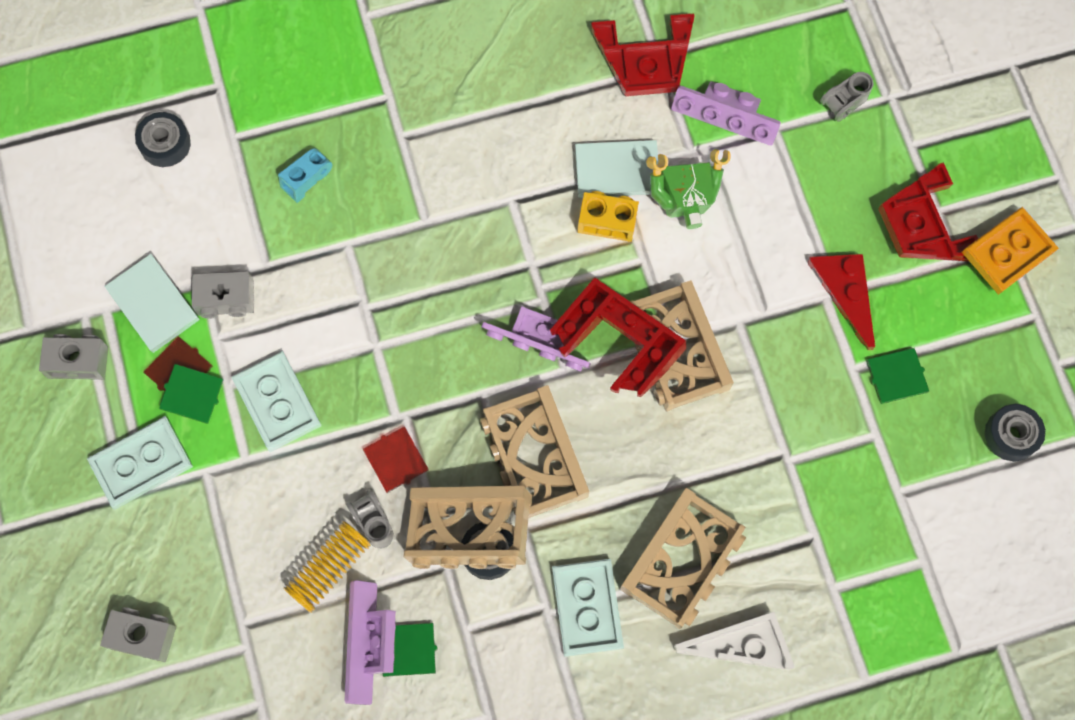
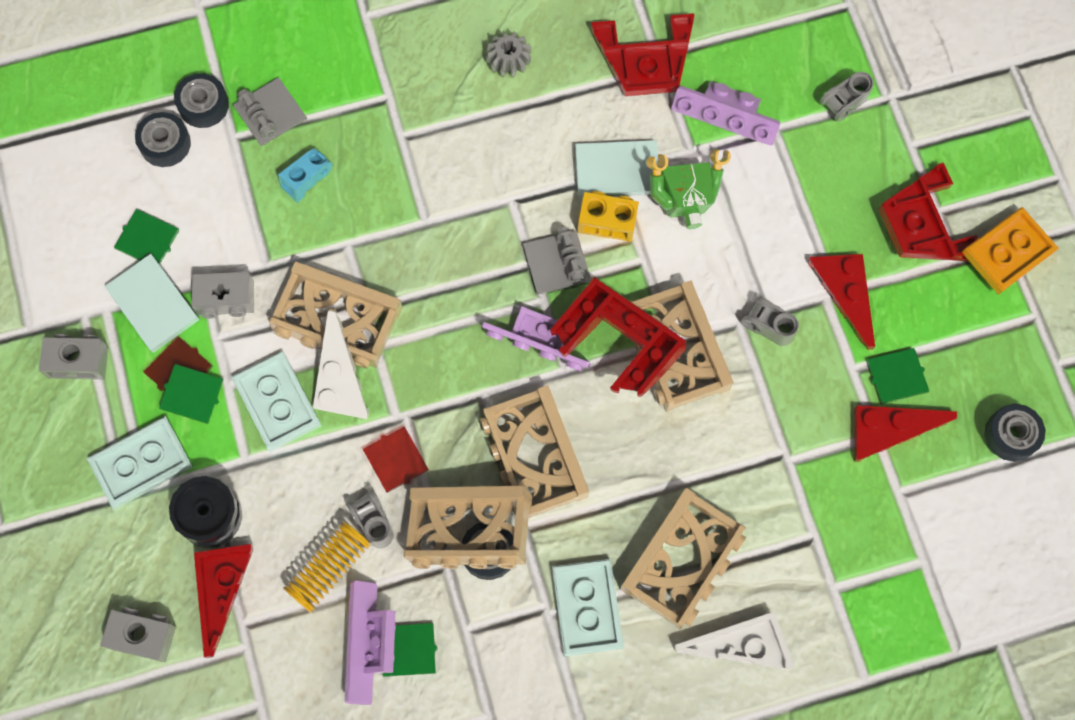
(146, 236): none -> green piece
(190, 503): none -> black wheel
(199, 87): none -> wheel
(218, 582): none -> red wing
(269, 111): none -> light grey hinge
(314, 283): none -> tan fence
(337, 384): none -> white wing
(505, 45): none -> light grey gear
(557, 262): none -> light grey hinge
(769, 320): none -> light grey piece
(884, 427): none -> red wing

